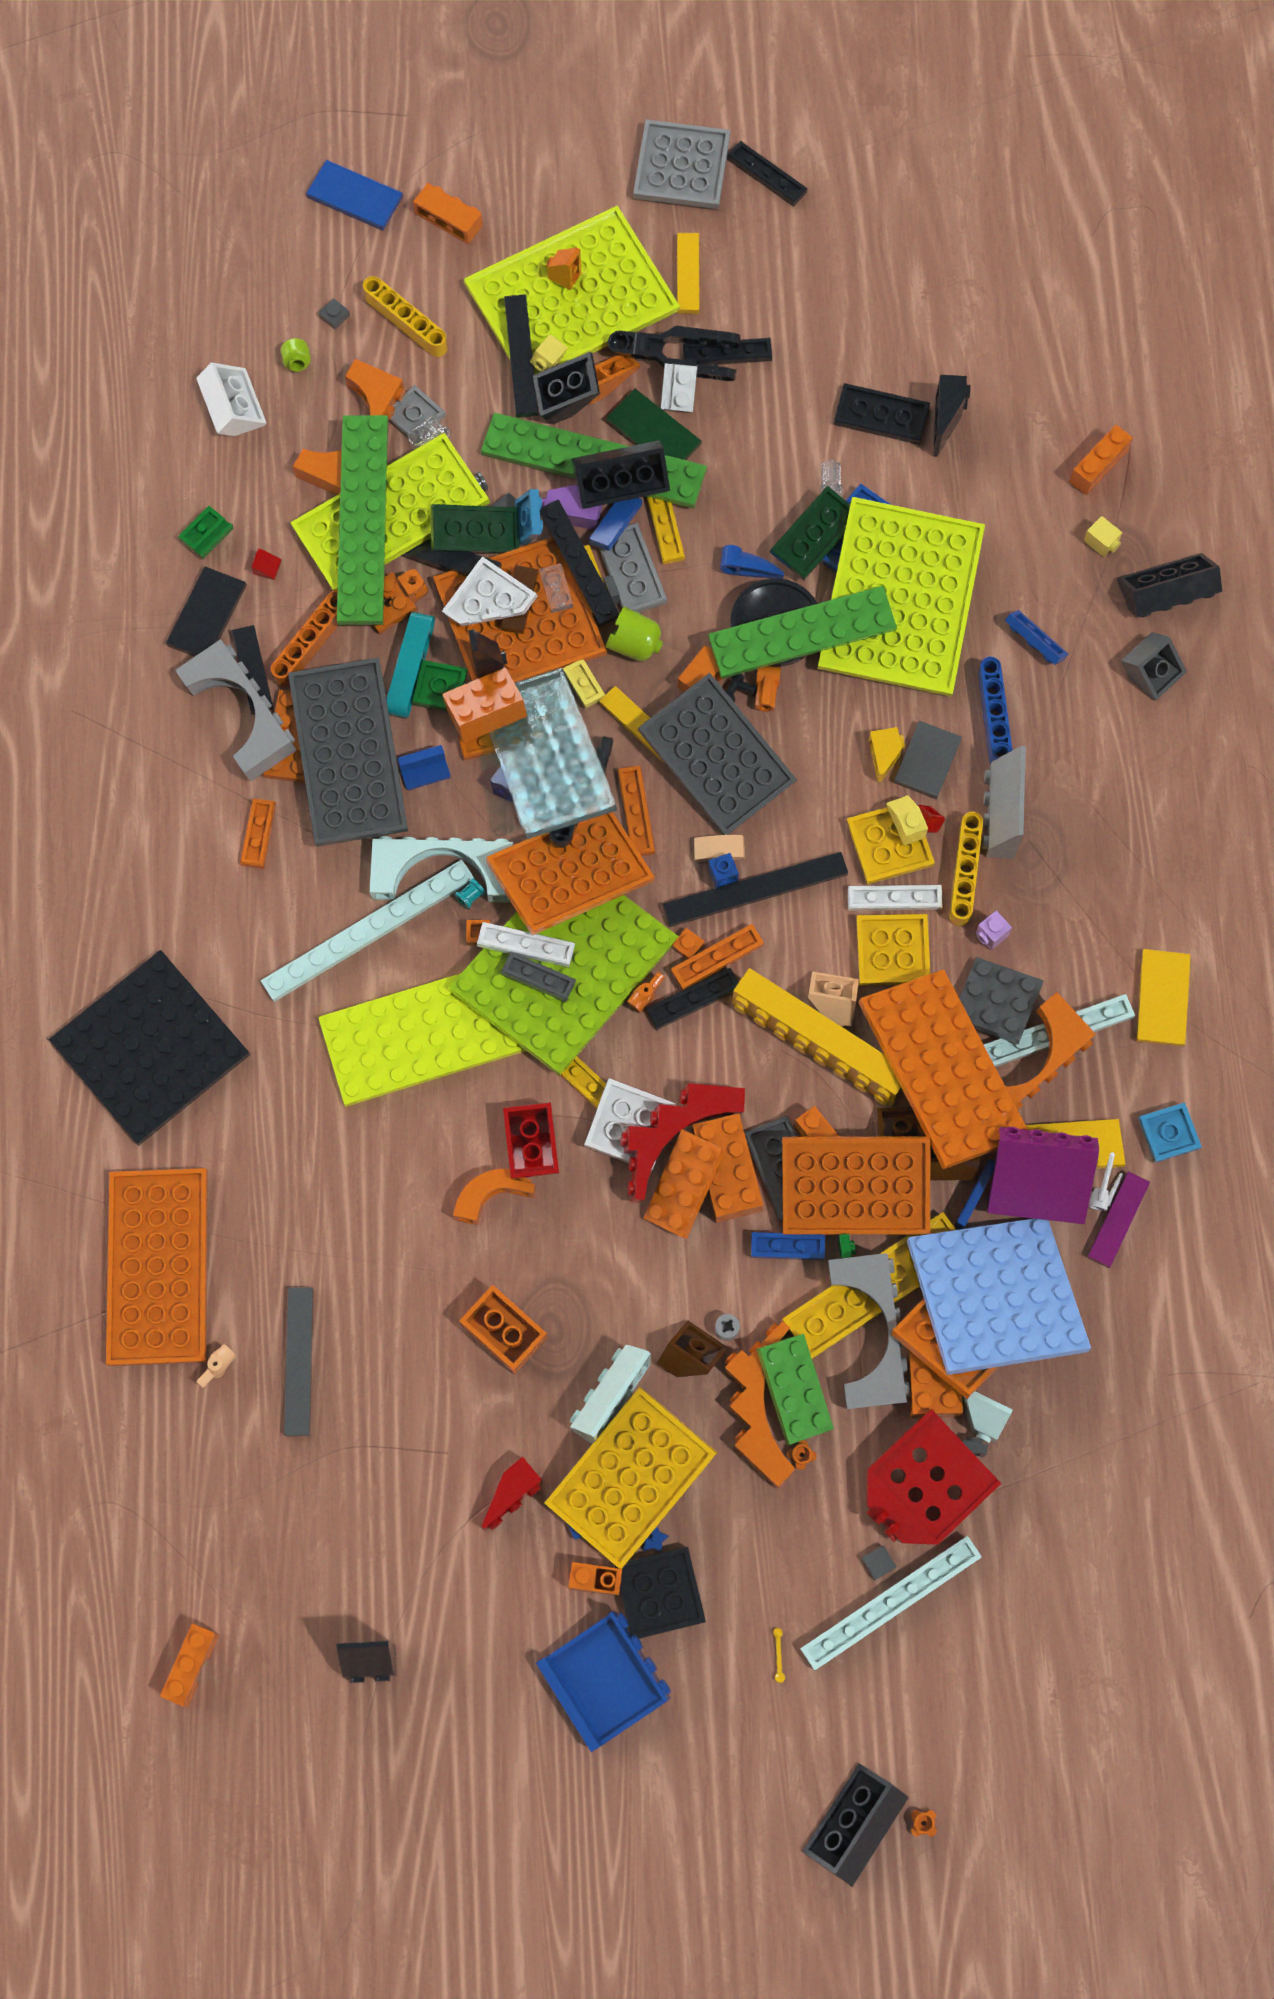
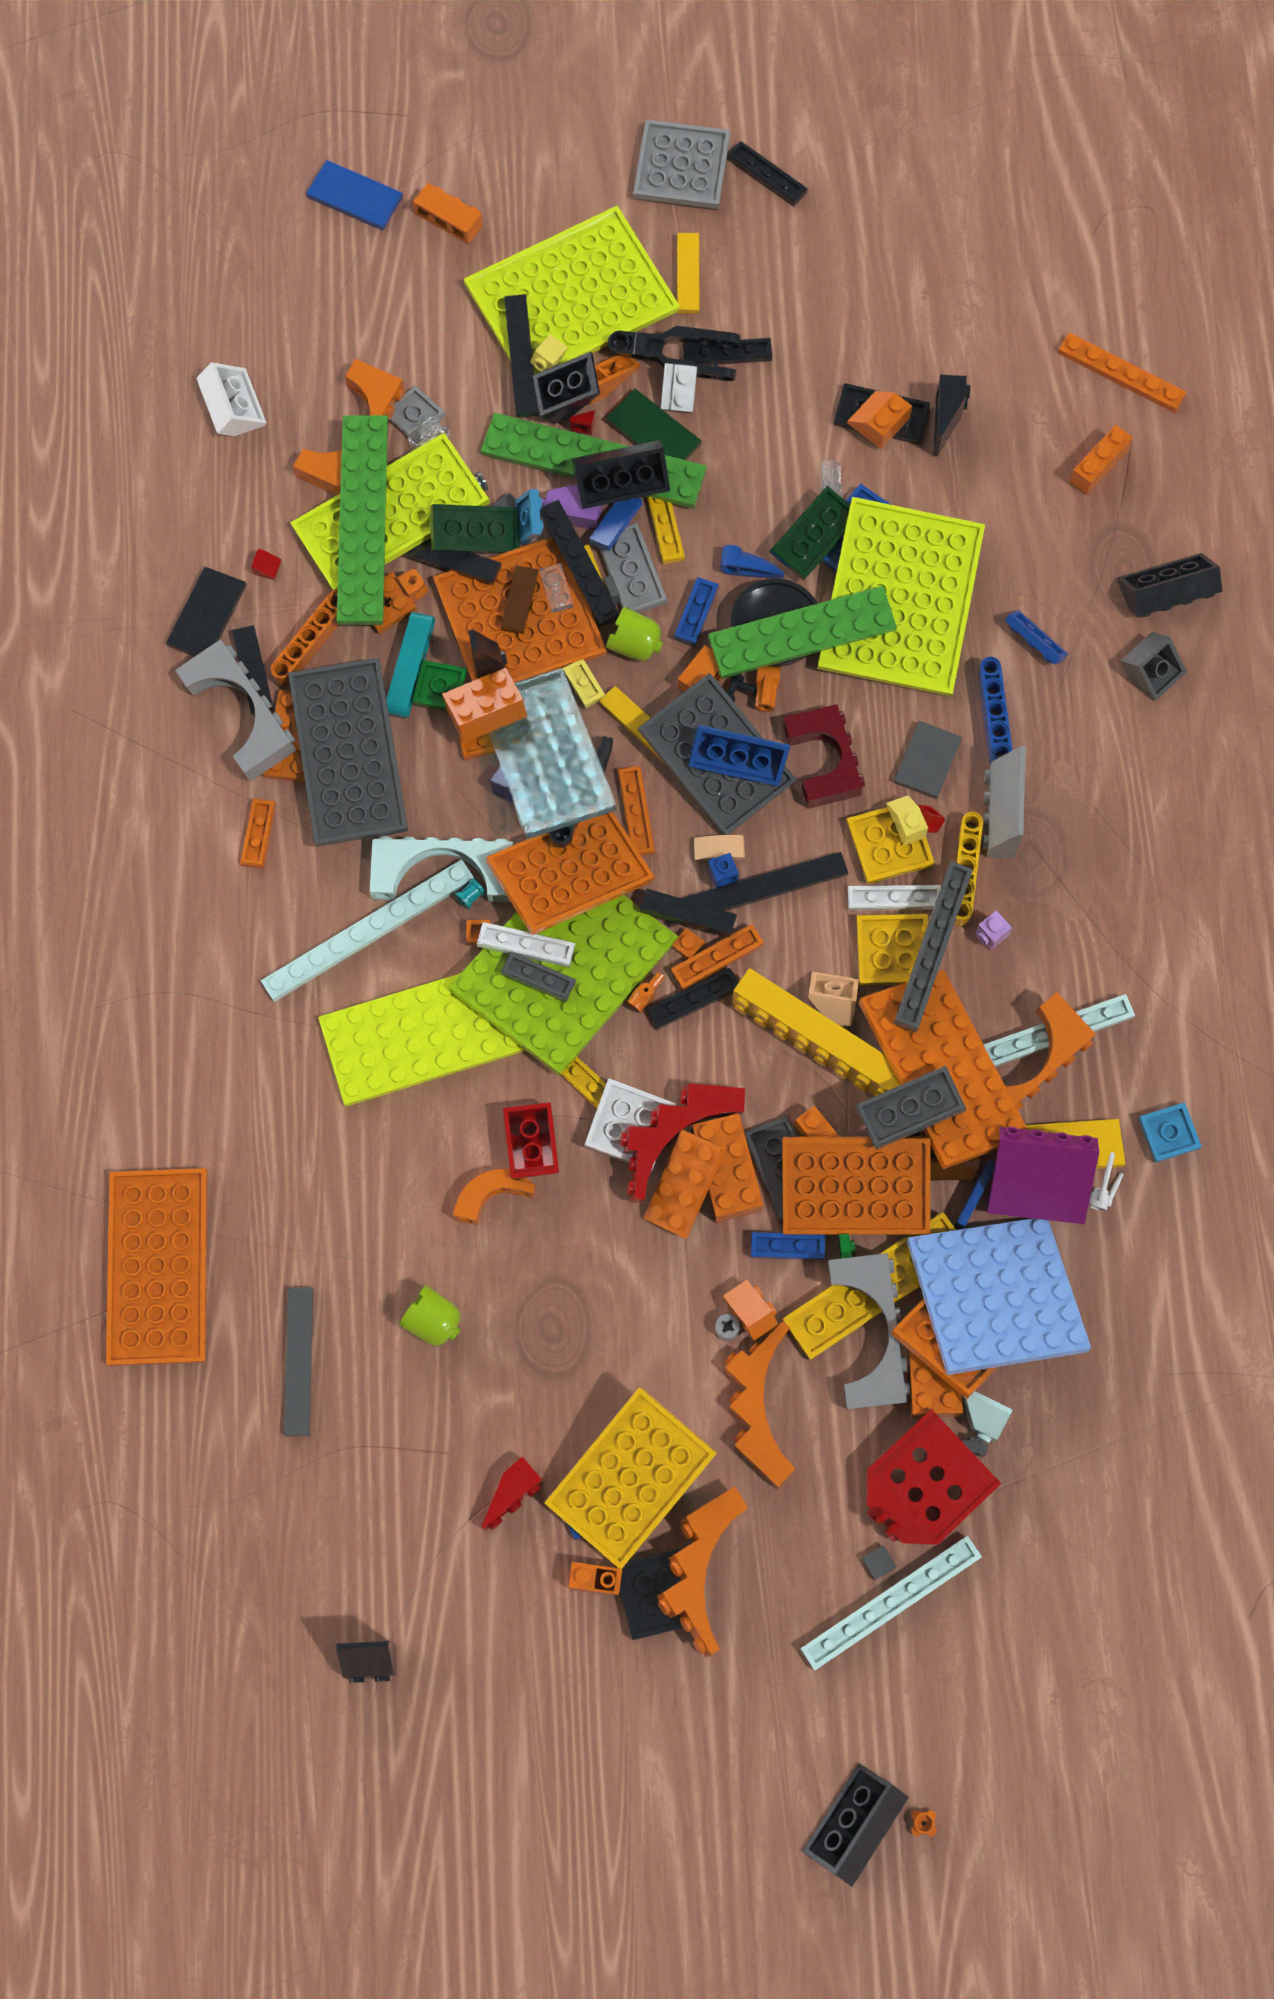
(149, 1047): black plate -> none
(188, 1664): orange arch -> none
(205, 532): green plate -> none
(217, 1365): light nougat piece -> none
(295, 354): lime head -> none
(334, 313): dark grey plate -> none
(400, 308): yellow beam -> none
(424, 767): blue panel -> none
(432, 1318): none -> lime cylinder
(488, 596): white plate -> none
(503, 1329): orange brick -> none
(565, 267): orange slope -> none
(583, 423): none -> red slope
(604, 1680): blue panel -> none
(611, 1393): light aqua slope -> none
(655, 1540): blue piece -> none
(688, 913): none -> black tile
(691, 1352): reddish brown slope -> none
(691, 1563): none -> orange arch
(696, 611): none -> blue plate
(738, 755): none -> blue slope
(750, 1309): none -> orange brick
(779, 1677): yellow hinge -> none
(795, 1389): bright green plate -> none
(801, 1462): orange plate -> none
(827, 726): none -> dark red arch
(881, 417): none -> orange slope
(885, 750): yellow slope -> none
(911, 1107): none -> dark grey tile
(933, 946): none -> dark grey plate
(999, 999): dark grey plate -> none
(1103, 537): light yellow brick -> none
(1118, 1219): magenta tile -> none
(1122, 372): none -> orange plate
(1163, 997): yellow tile -> none

